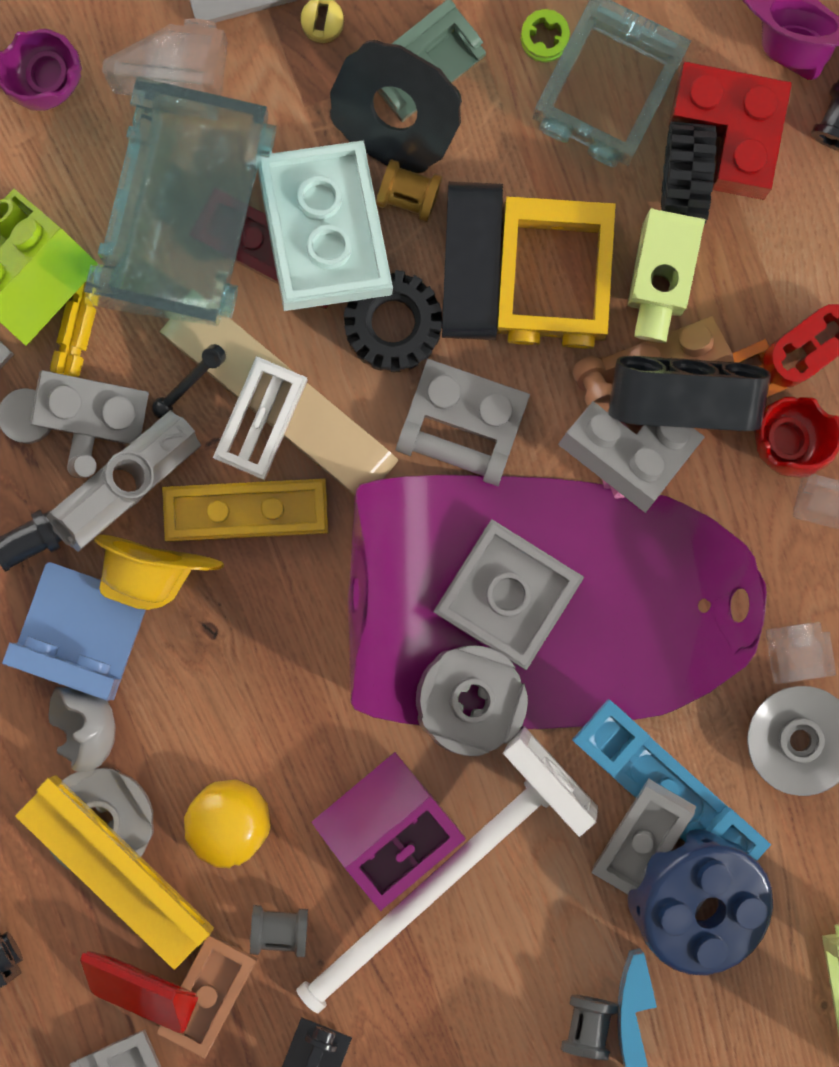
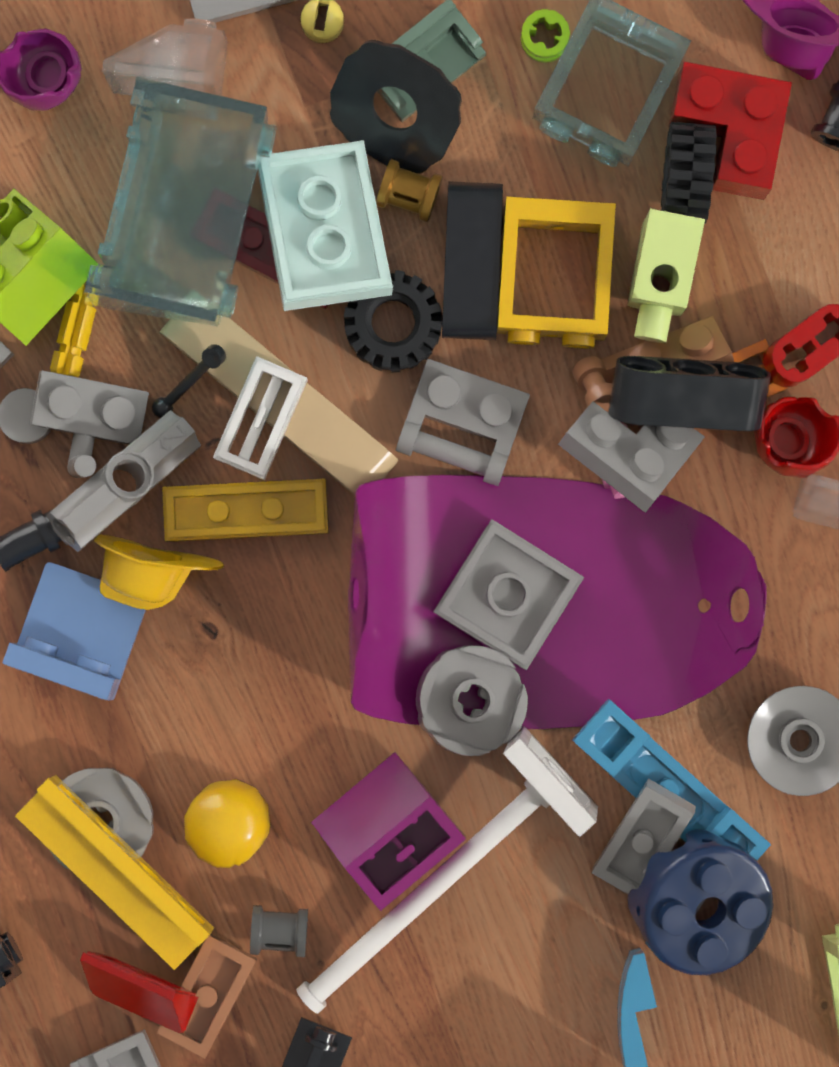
(87, 726): light grey hair -> none
(589, 1027): dark grey bush -> none
(800, 653): clear brick -> none

